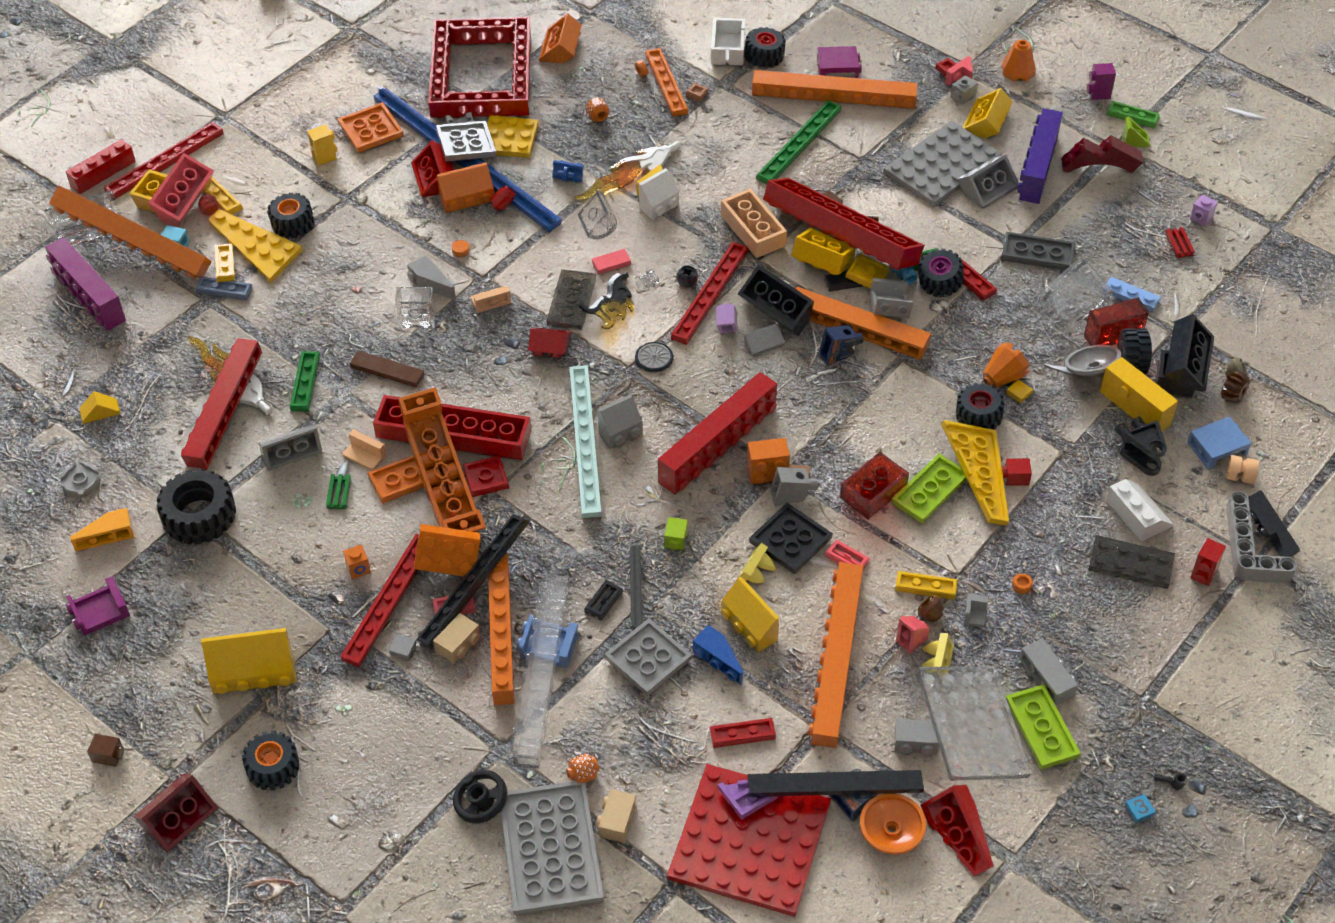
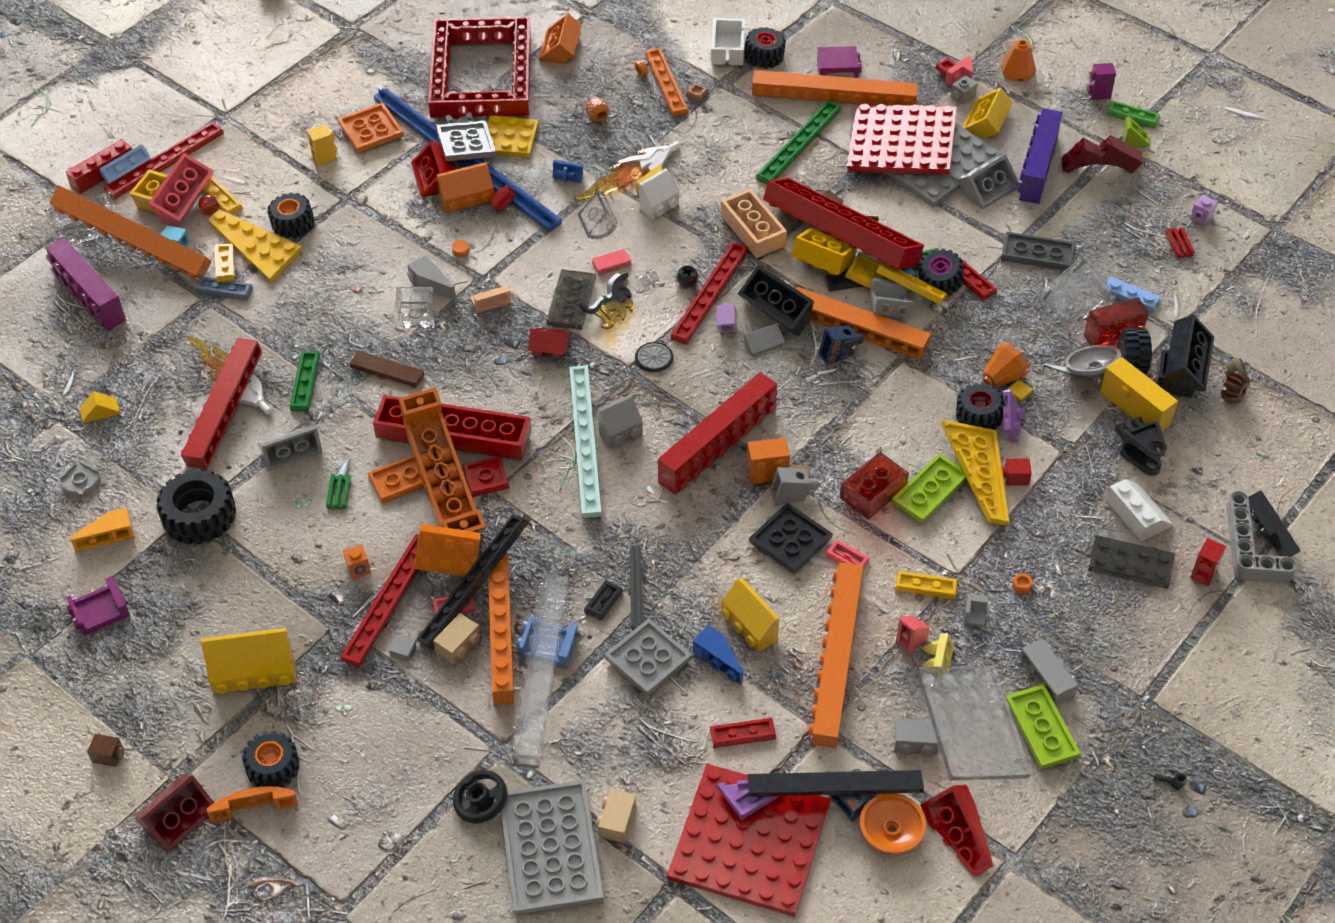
(124, 164): none -> light blue plate
(251, 797): none -> orange slope
(365, 450): light nougat panel -> none
(582, 768): orange head -> none
(675, 533): lime brick -> none
(760, 559): light yellow tile -> none
(902, 139): none -> plate
(912, 283): none -> yellow tile
(931, 609): reddish brown cone -> none
(1012, 416): none -> medium lavender wing
(1140, 808): dark azure tile -> none
(1218, 441): medium blue panel -> none
(1242, 469): light nougat wheel -> none

